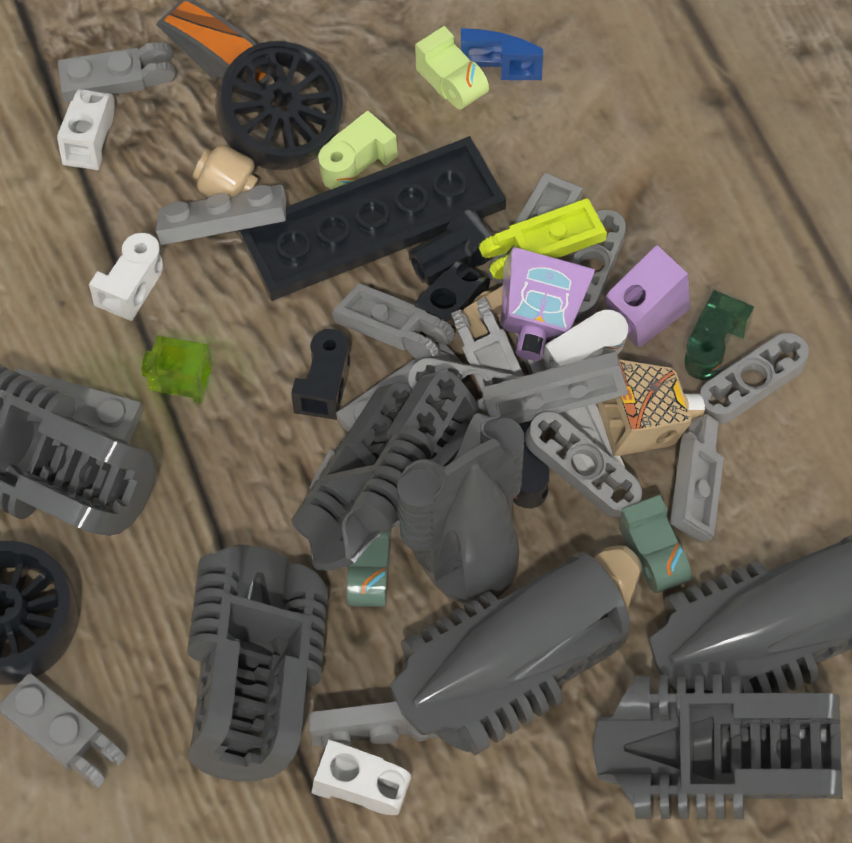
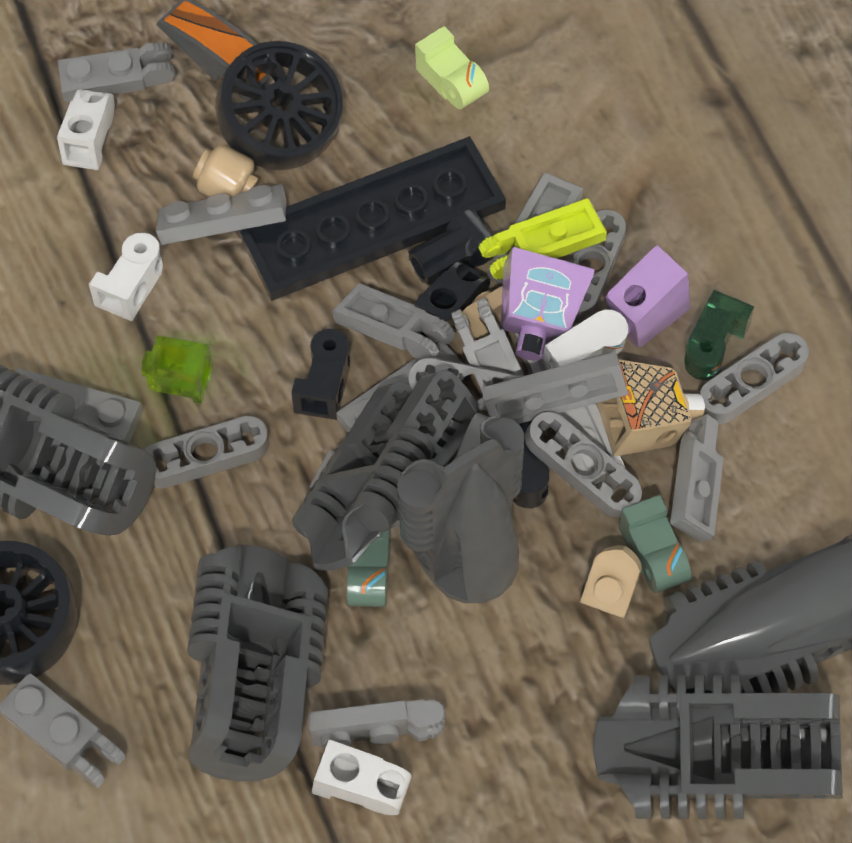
(214, 435): none -> light grey beam
(355, 150): yellowish green leg -> none
(509, 655): dark grey connector -> none
(514, 55): blue slope -> none

